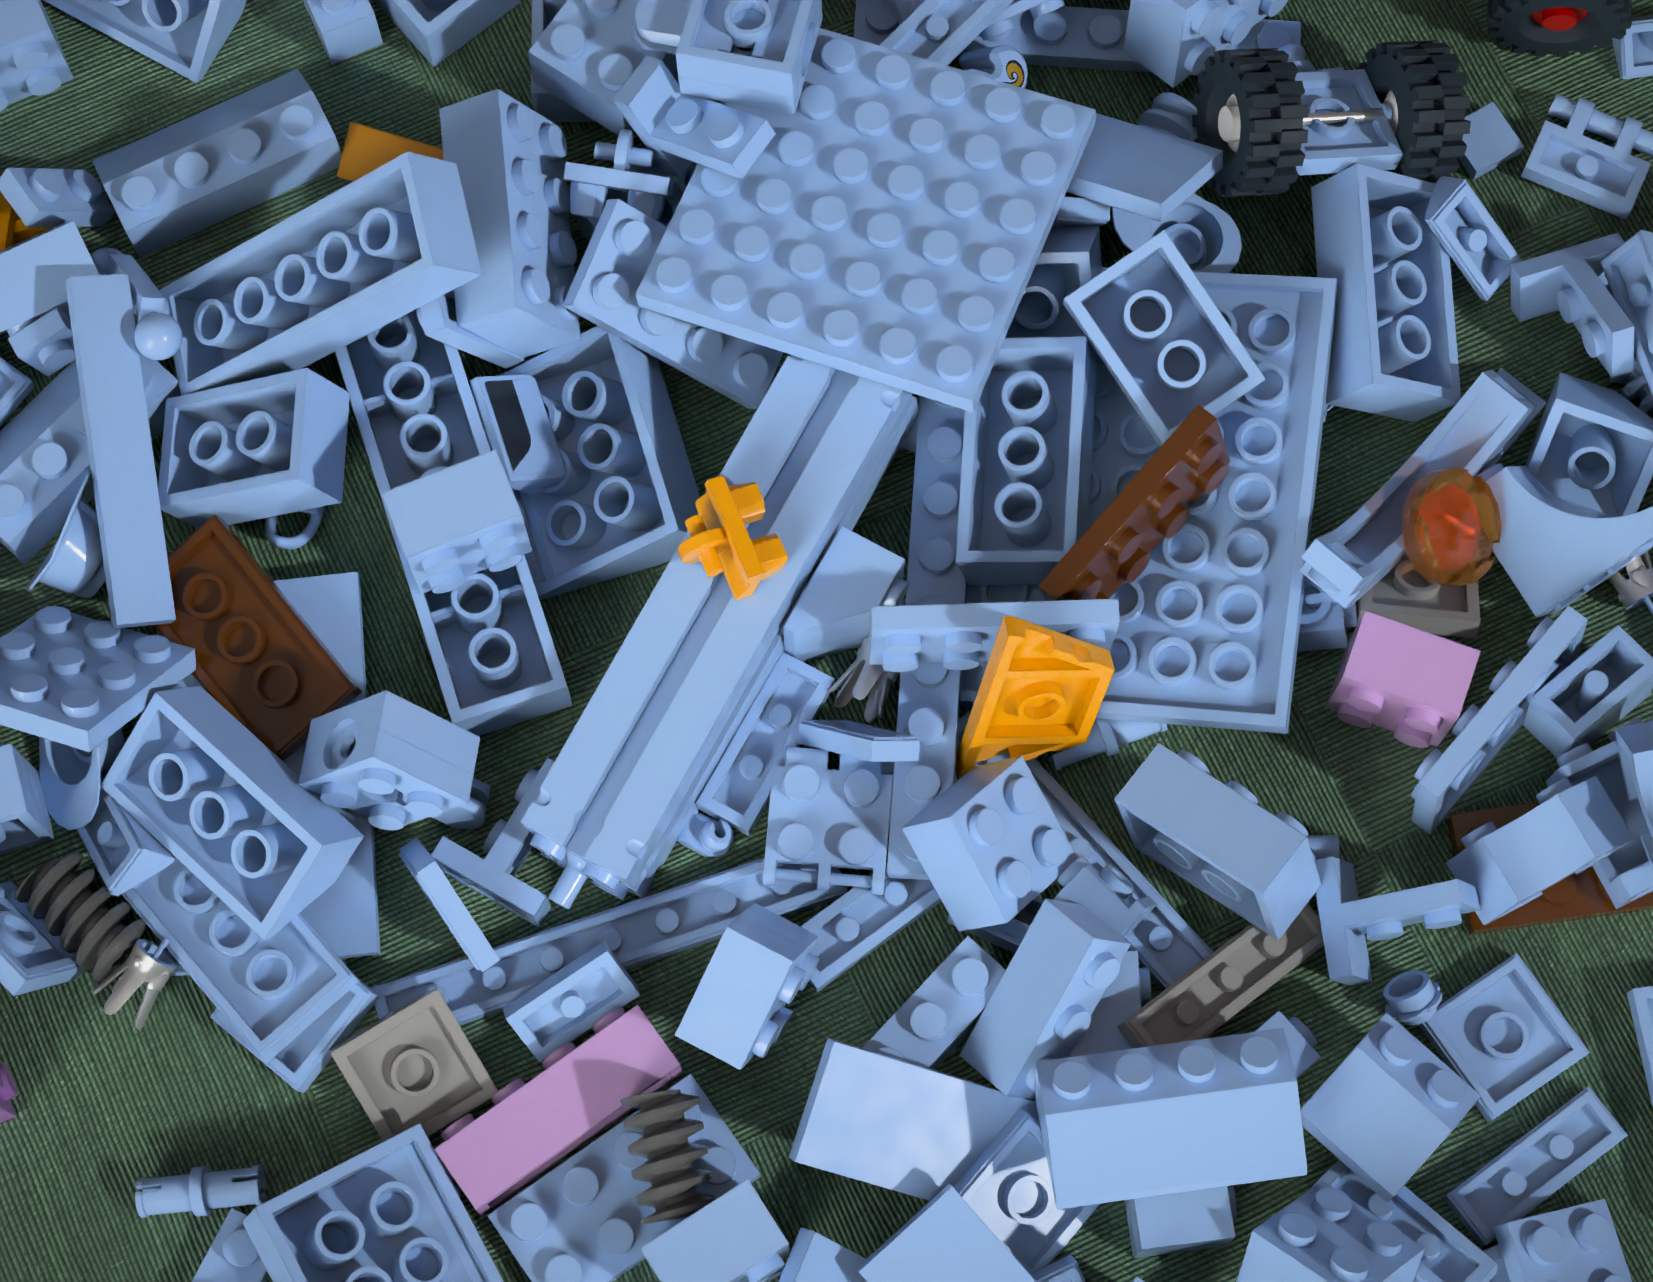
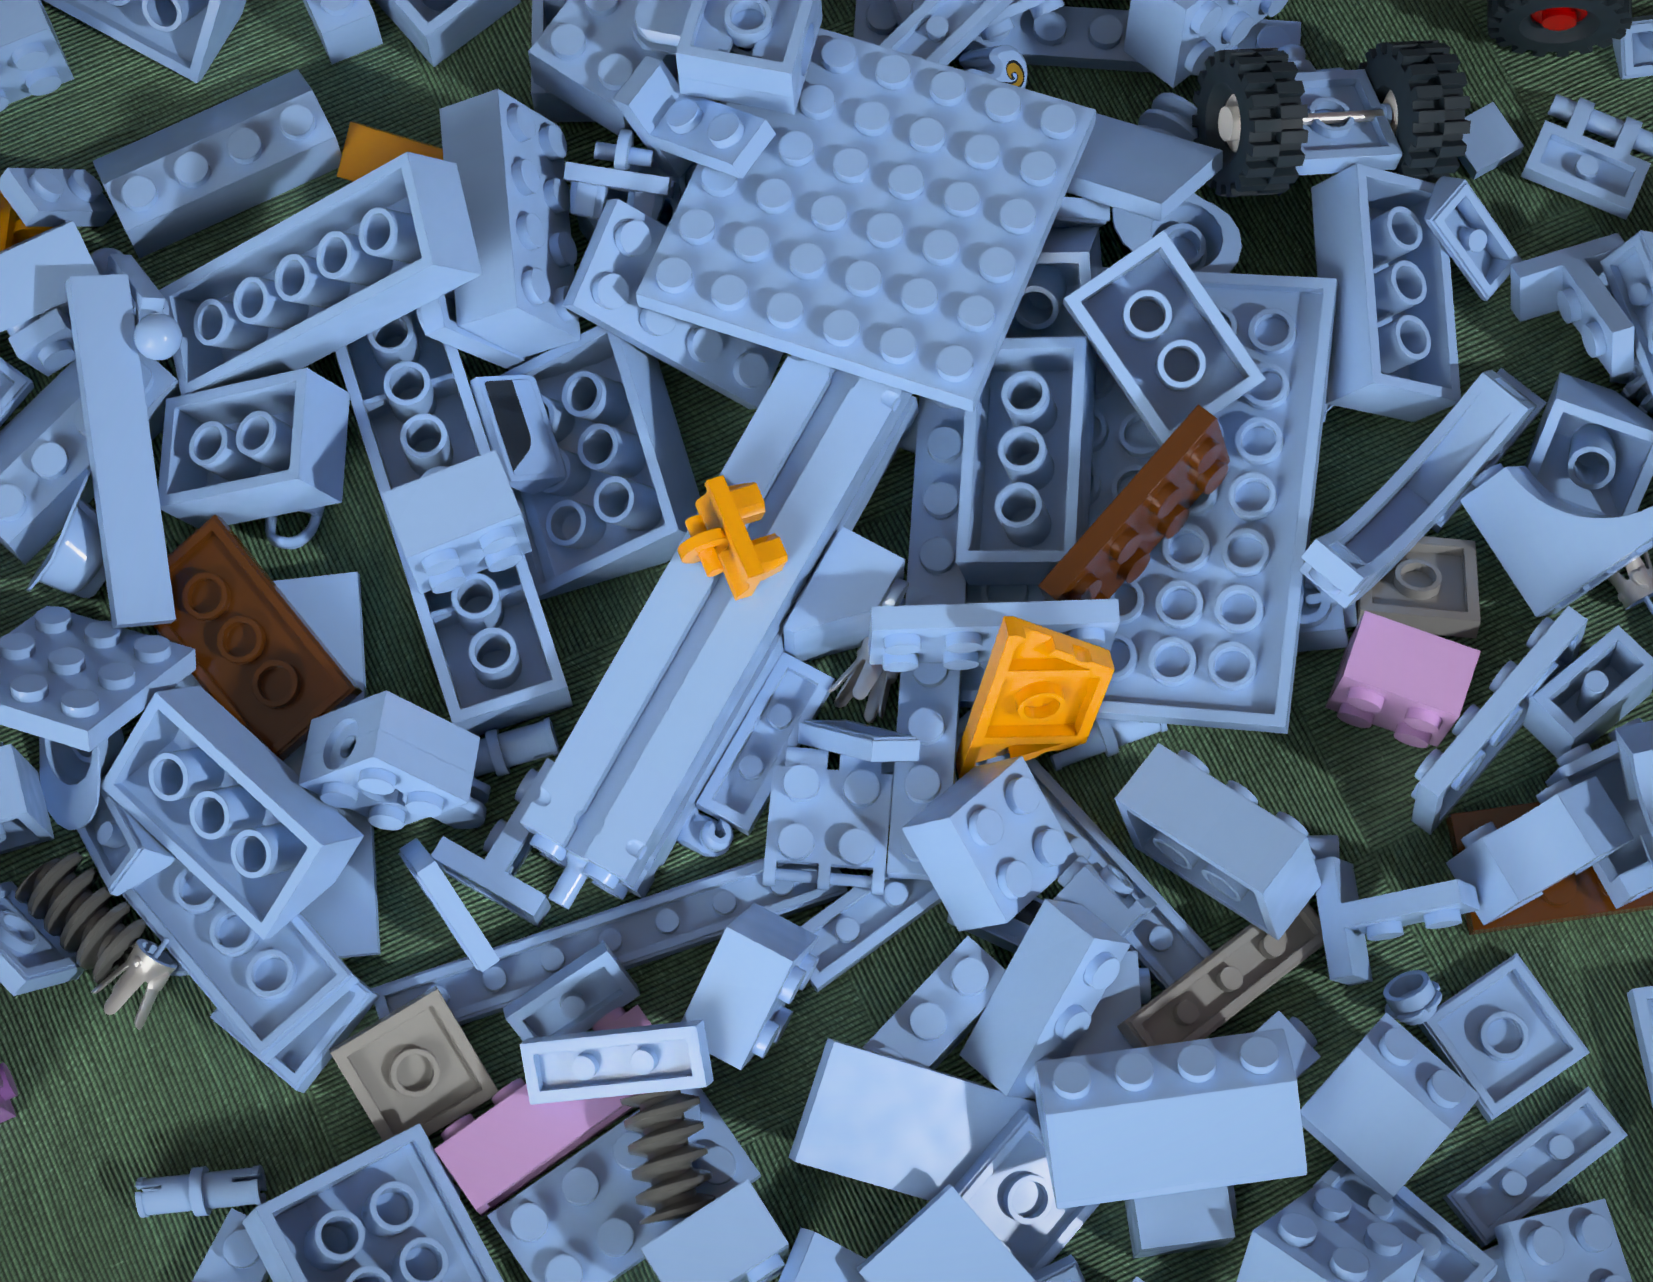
(515, 747): none -> light blue pin
(617, 1062): none -> light blue plate
(1451, 526): clear orange tile -> none

